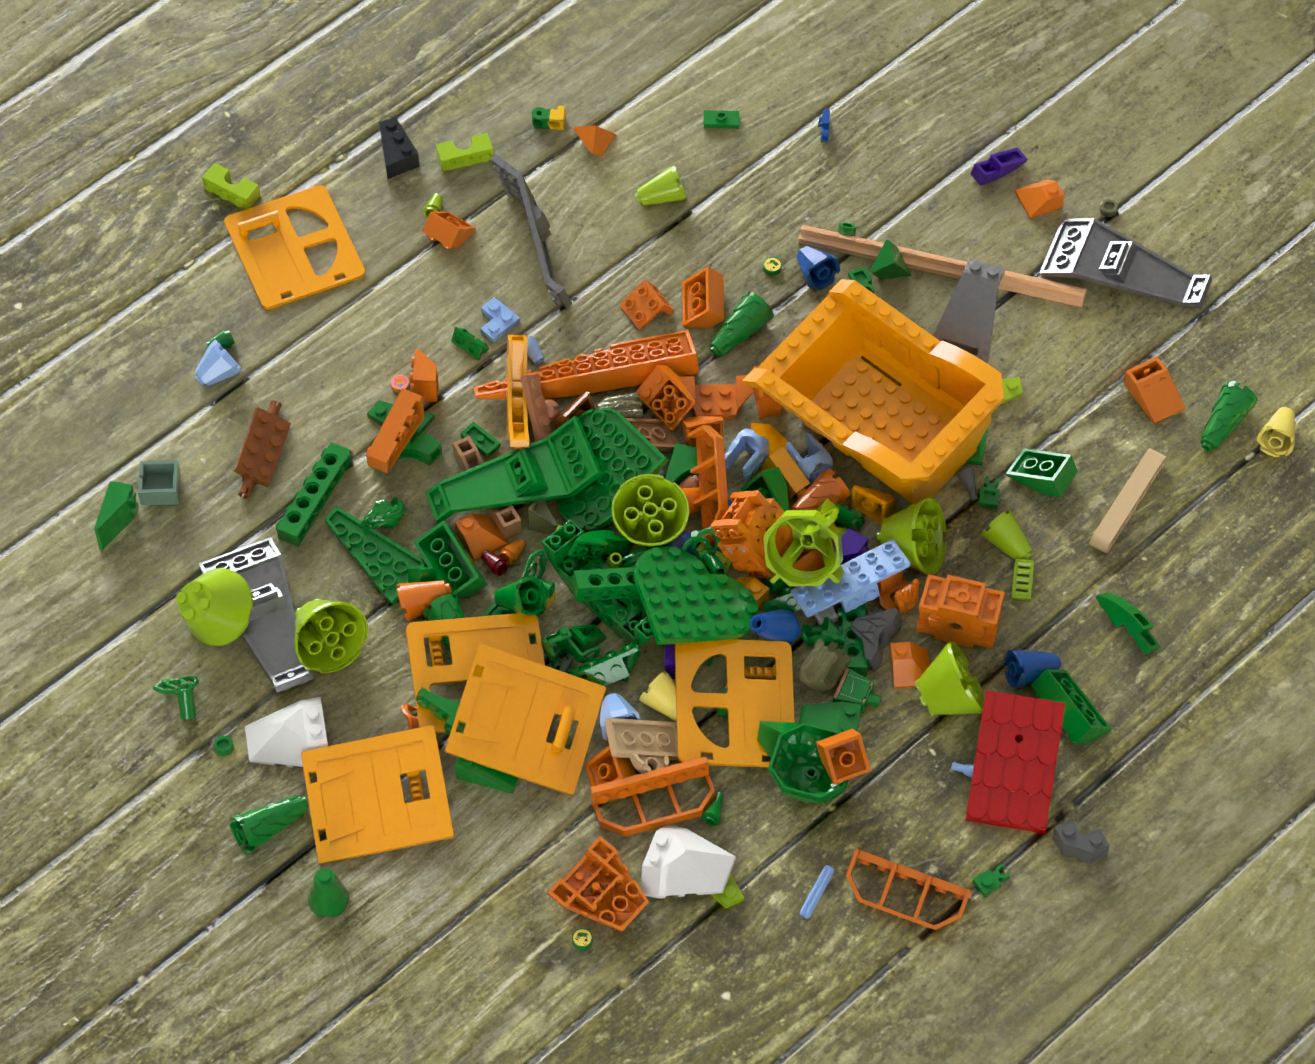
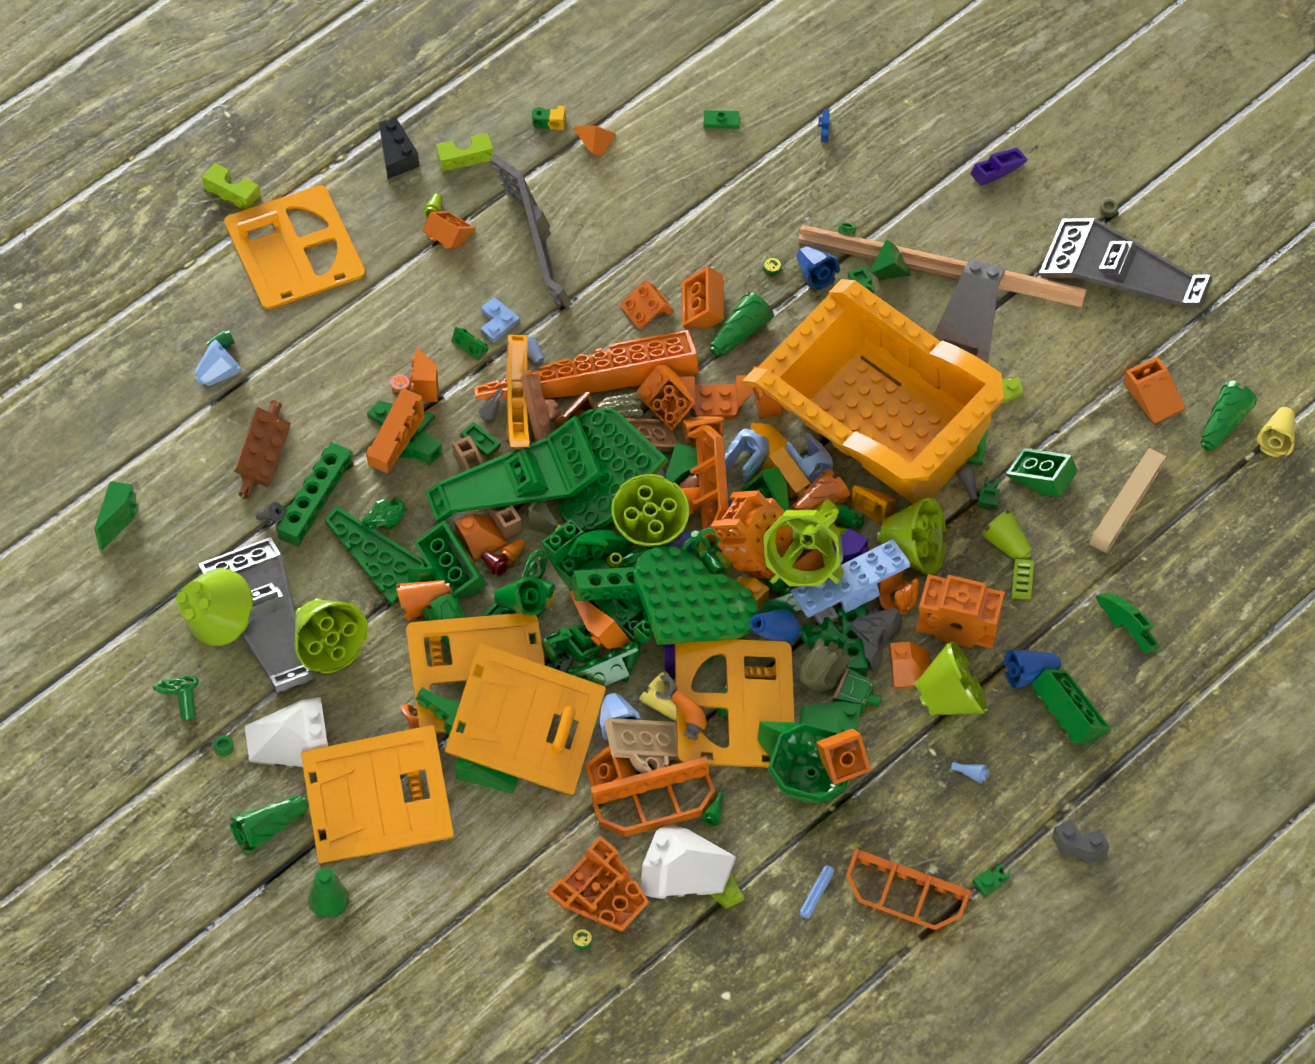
(159, 482): sand green piece -> none
(272, 512): none -> dark grey cone
(489, 410): none -> dark grey cone
(602, 627): none -> orange wedge
(662, 189): lime cone -> none
(693, 713): none -> piece
(1015, 762): red piece -> none
(1041, 197): orange slope -> none

